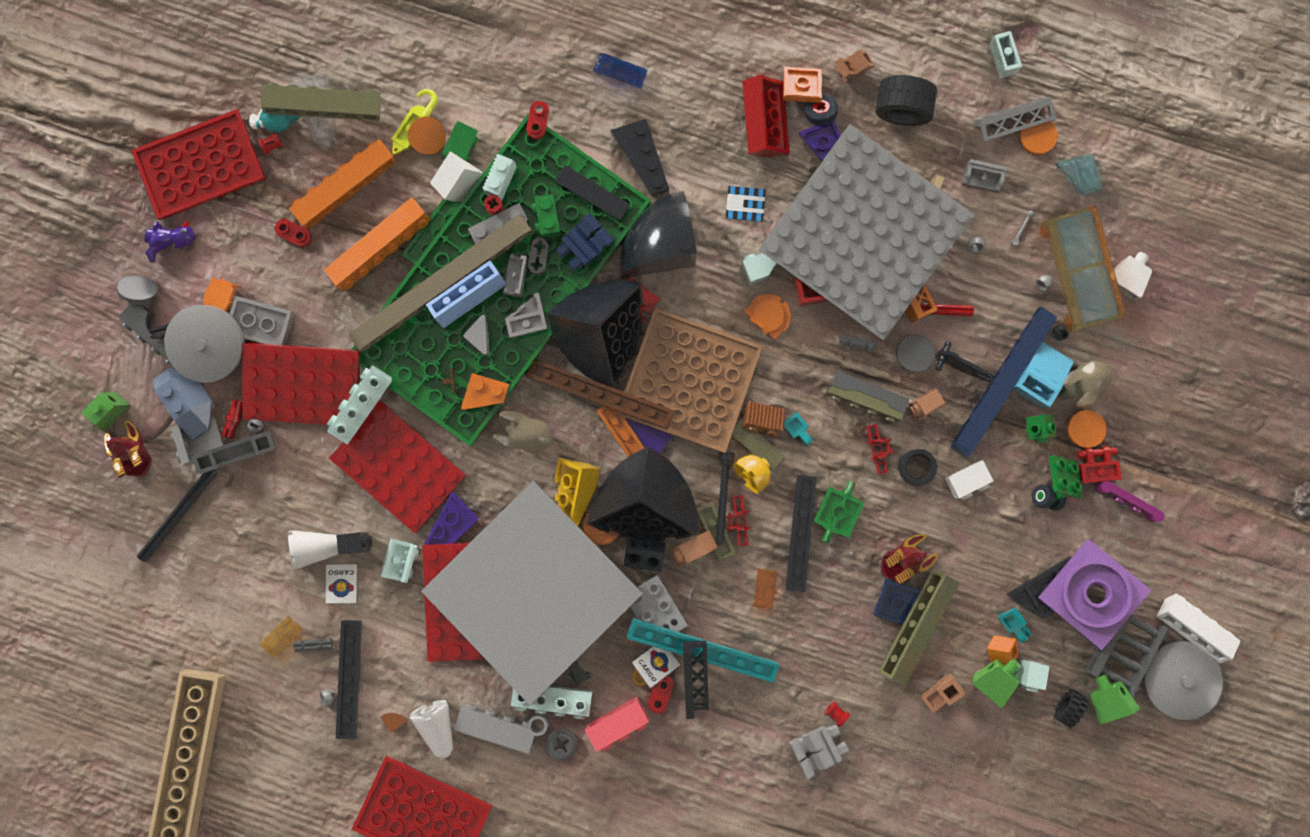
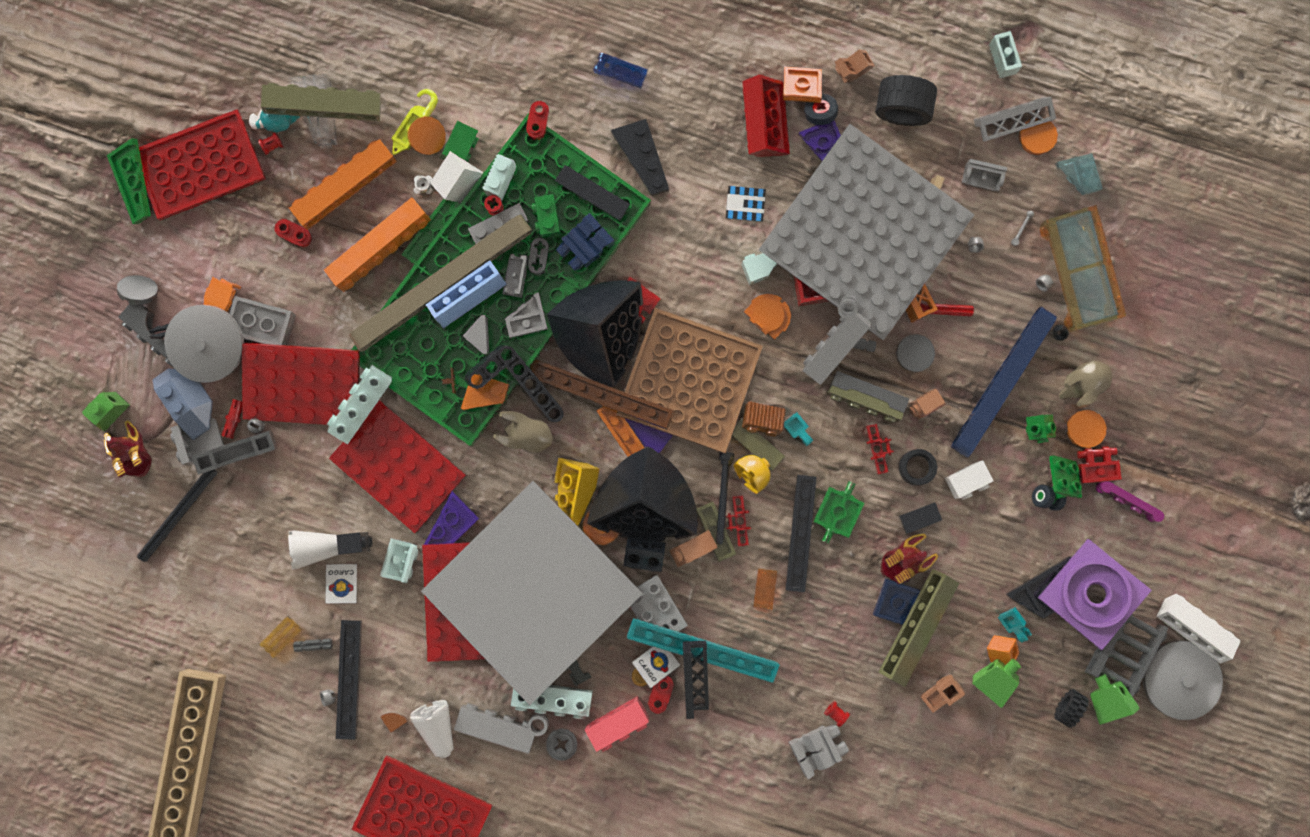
(129, 175): none -> green wing
(161, 238): dark purple animal -> none
(419, 180): none -> white plate
(520, 379): none -> black beam
(659, 239): black brick -> none
(839, 342): none -> light grey hinge
(920, 518): none -> black tile
(953, 359): black piece -> none
(1032, 675): light aqua brick -> none
(1043, 376): medium azure slope -> none
(1133, 276): white torso -> none

